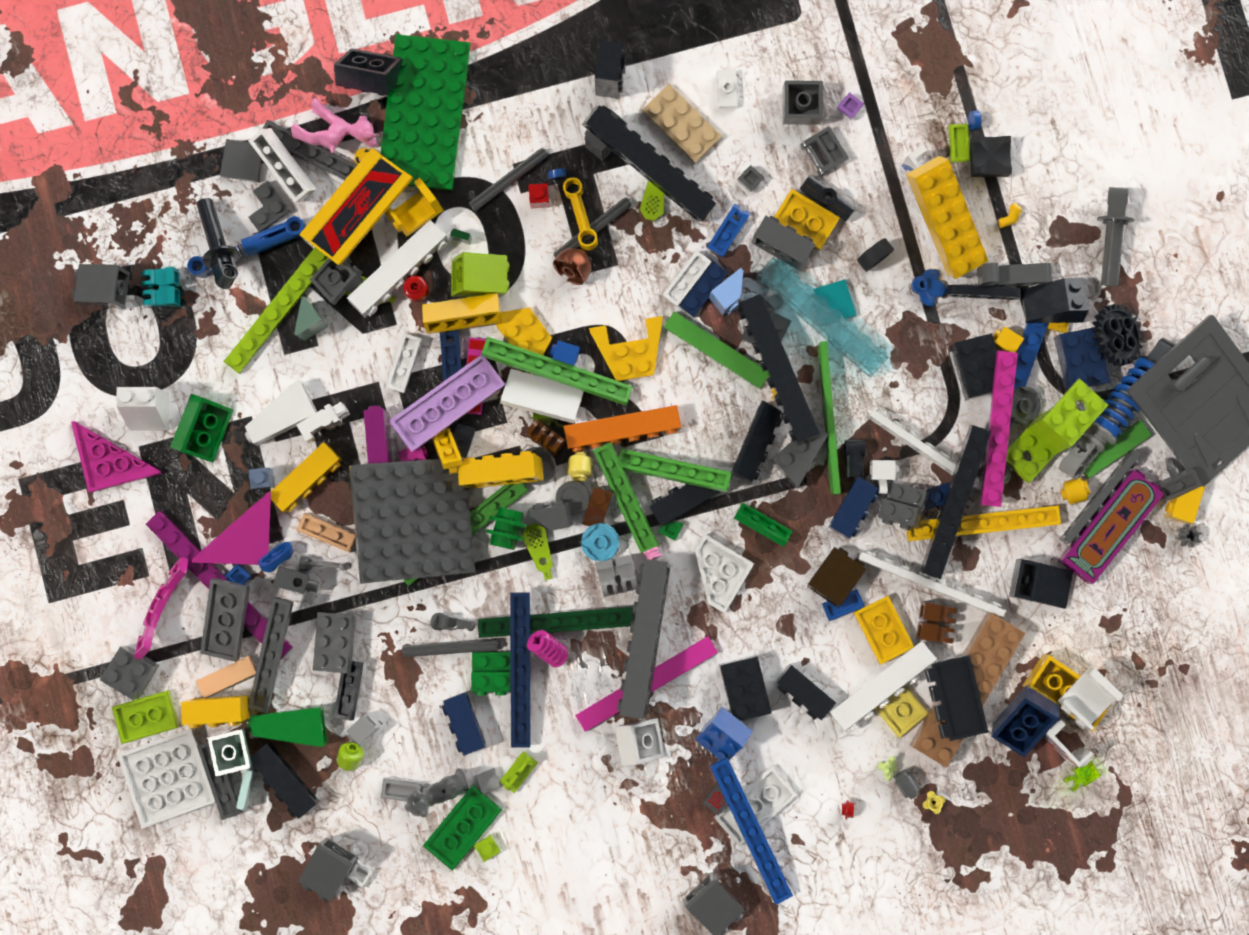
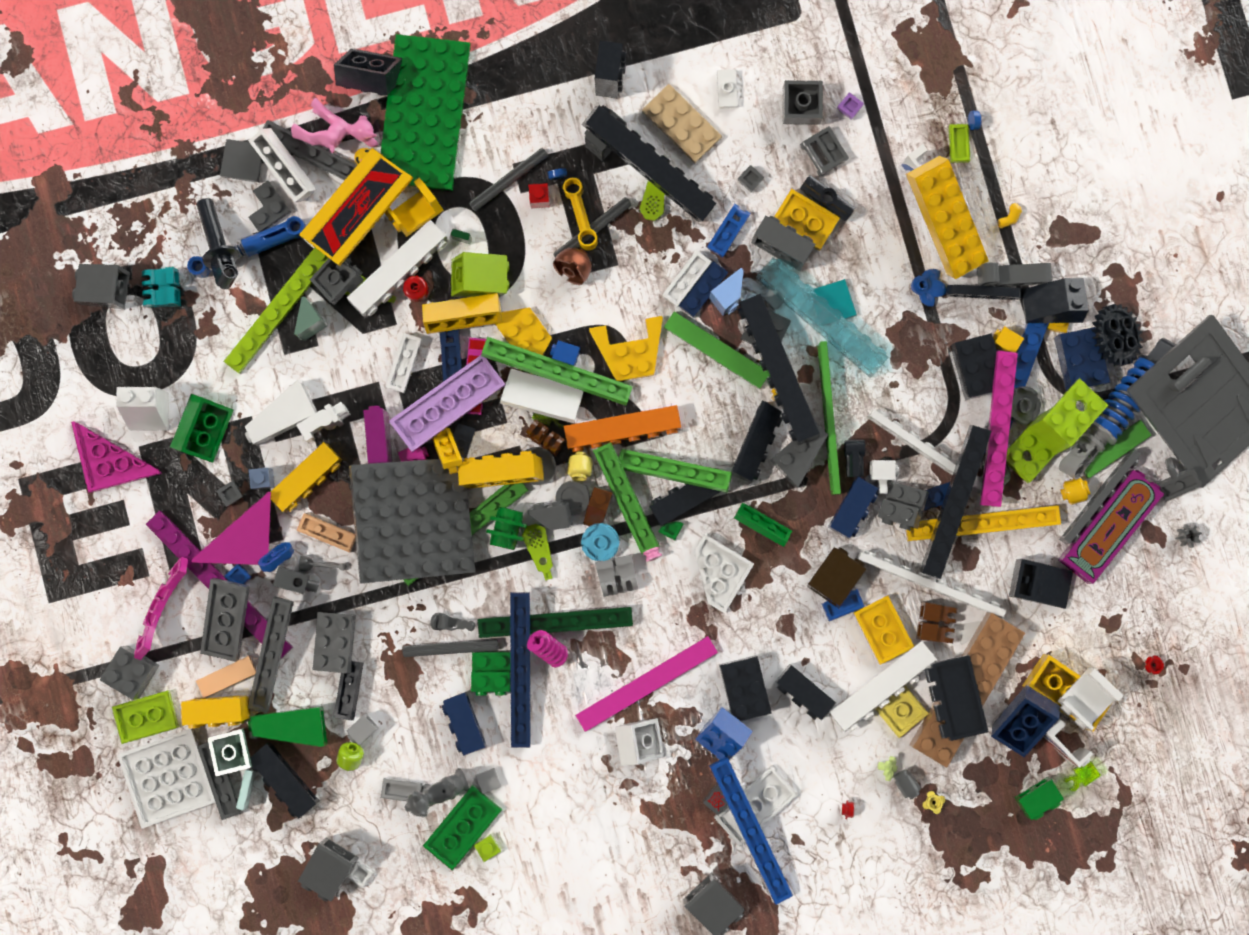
(230, 493): none -> dark grey plate
(518, 772): lime hinge -> none
(645, 639): dark grey brick -> none
(875, 254): black tyre -> none
(990, 156): black brick -> none
(1039, 799): none -> green brick
(1115, 224): dark grey piece -> none
(1159, 665): none -> red plate
(1185, 507): yellow slope -> none

